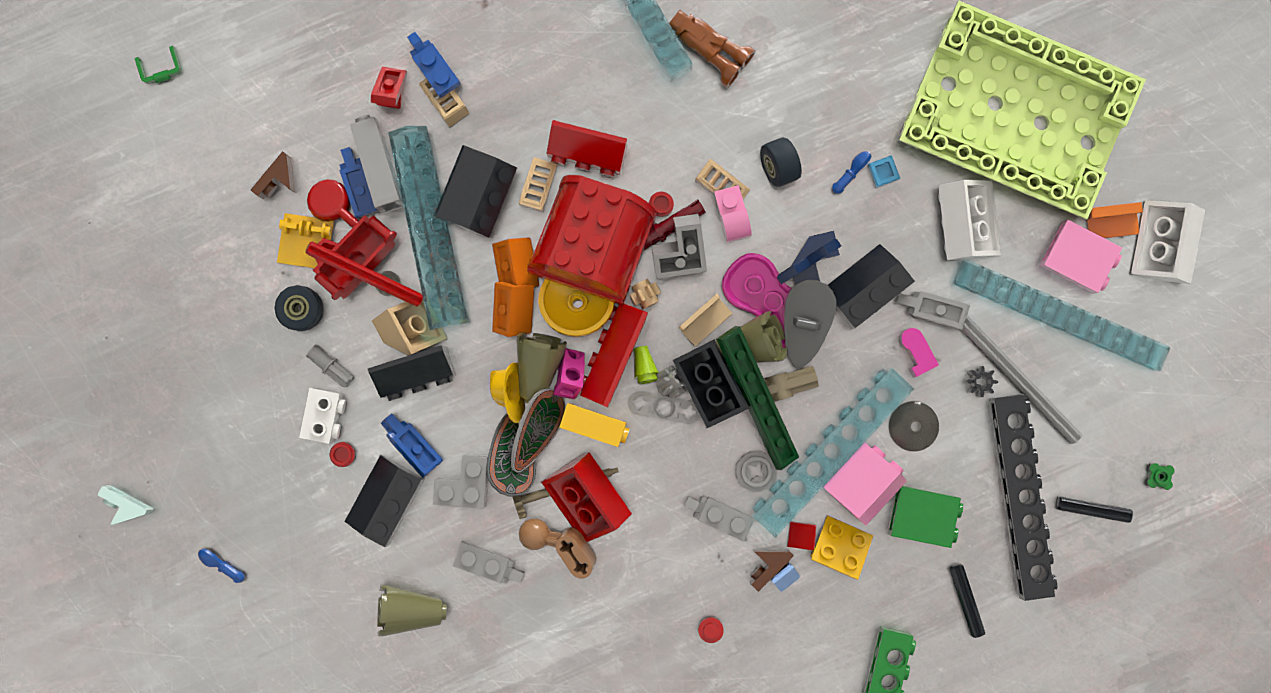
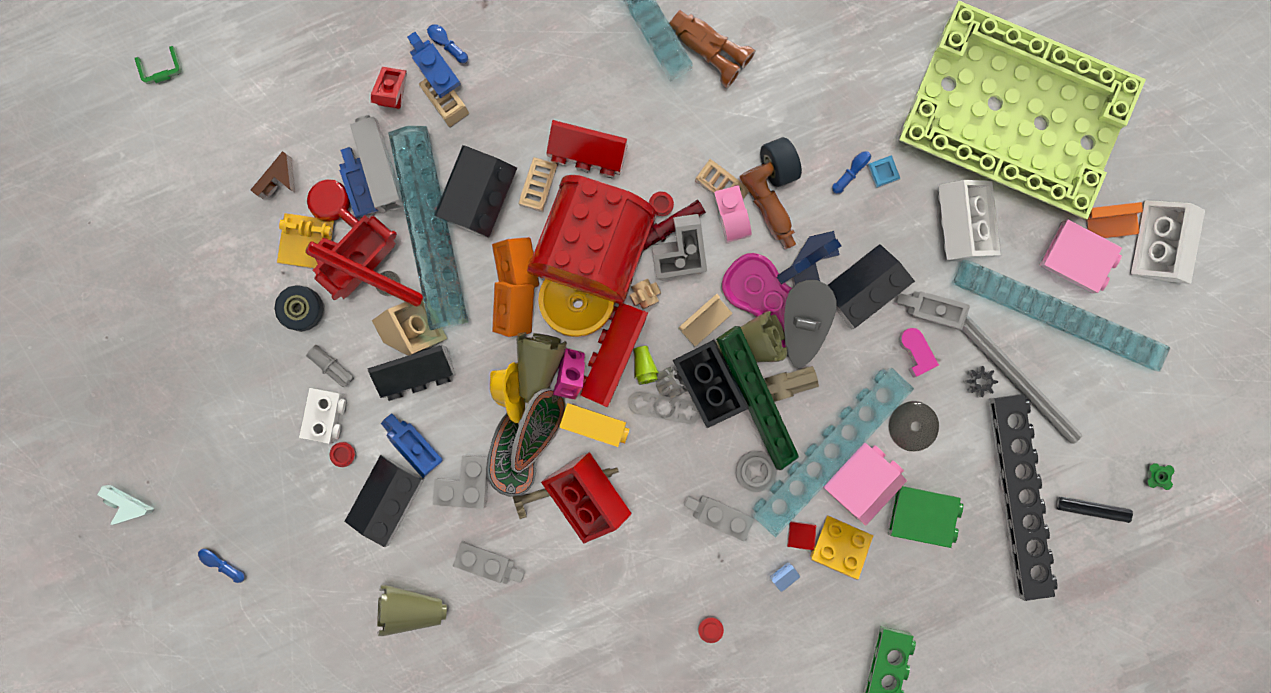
(439, 36): none -> blue piece
(536, 535): medium nougat beam -> none
(771, 208): none -> dark orange piece
(775, 562): reddish brown slope -> none
(967, 600): black axle -> none

